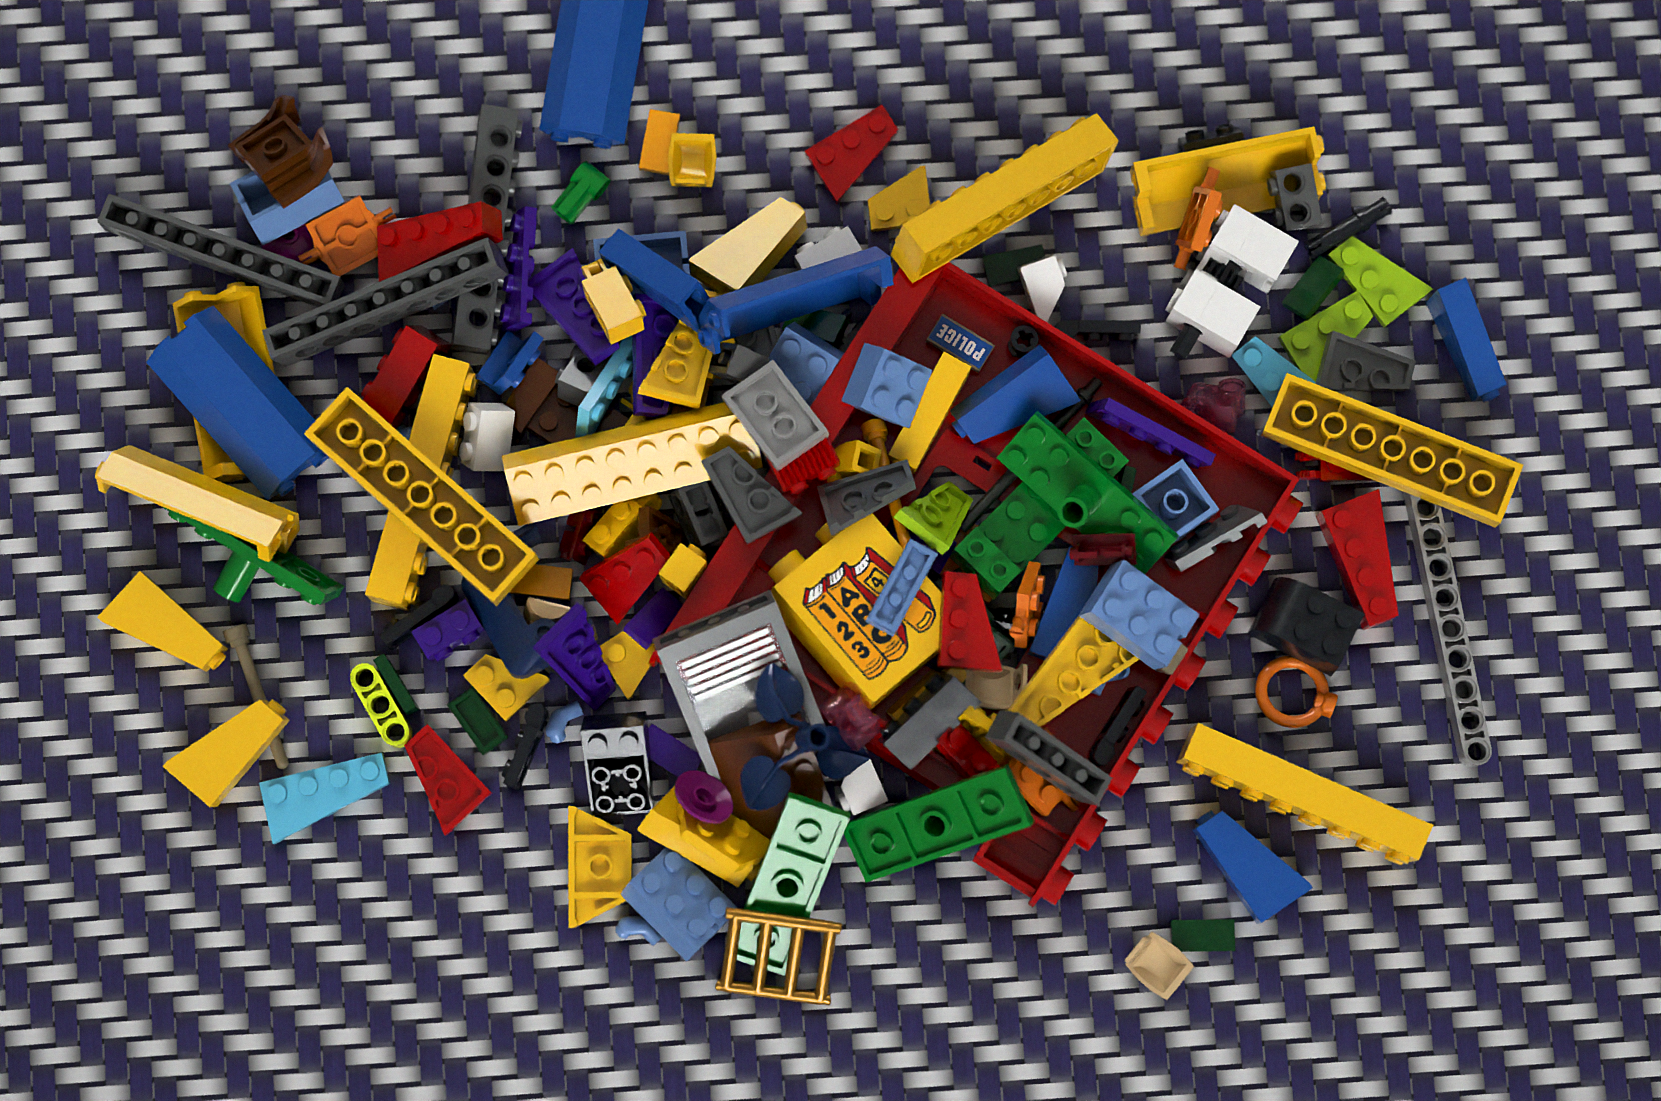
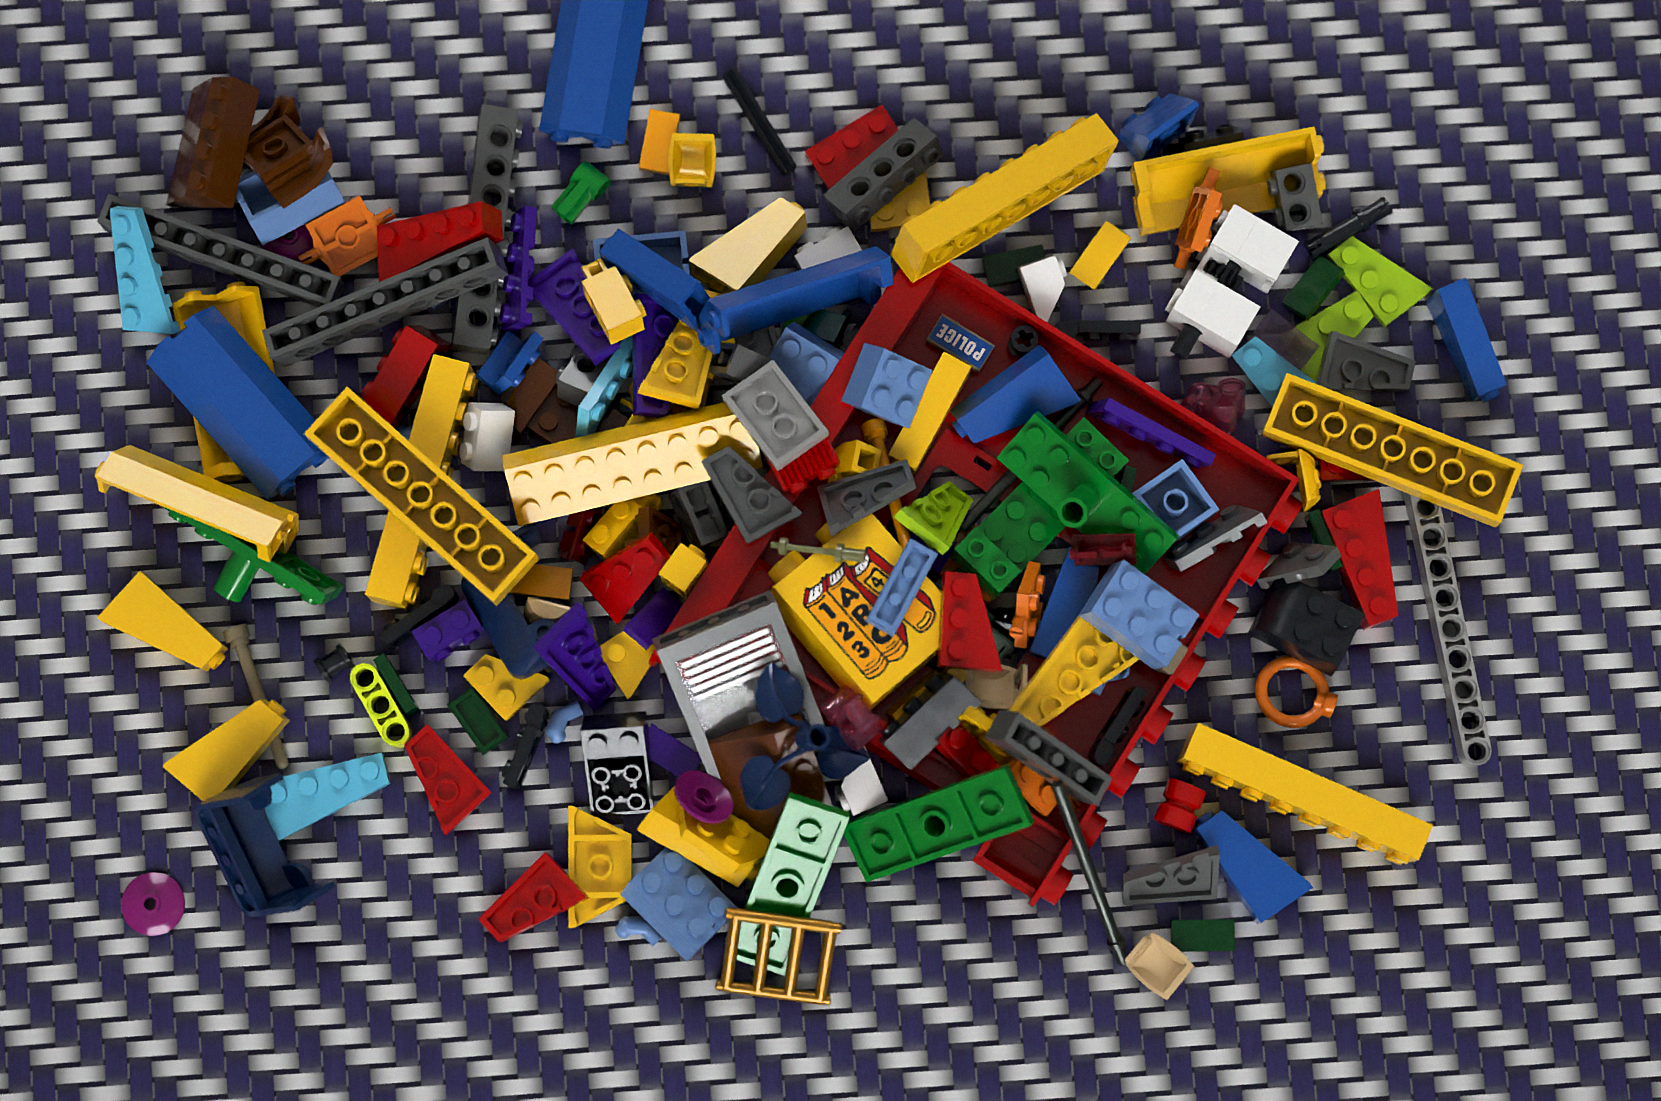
(138, 275): none -> medium azure wing
(168, 909): none -> magenta dish
(213, 144): none -> reddish brown slope
(250, 851): none -> dark blue windscreen
(334, 663): none -> black bush
(532, 899): none -> red wing
(759, 122): none -> black axle
(840, 553): none -> olive piece
(883, 174): none -> dark grey brick
(1100, 255): none -> yellow slope
(1115, 941): none -> pearl dark grey bar
(1158, 125): none -> blue slope
(1174, 880): none -> dark grey wing
(1179, 806): none -> red wheel
(1286, 339): none -> slope
(1299, 562): none -> dark grey wing
(1306, 470): none -> yellow piece
(1320, 534): none -> dark green tile

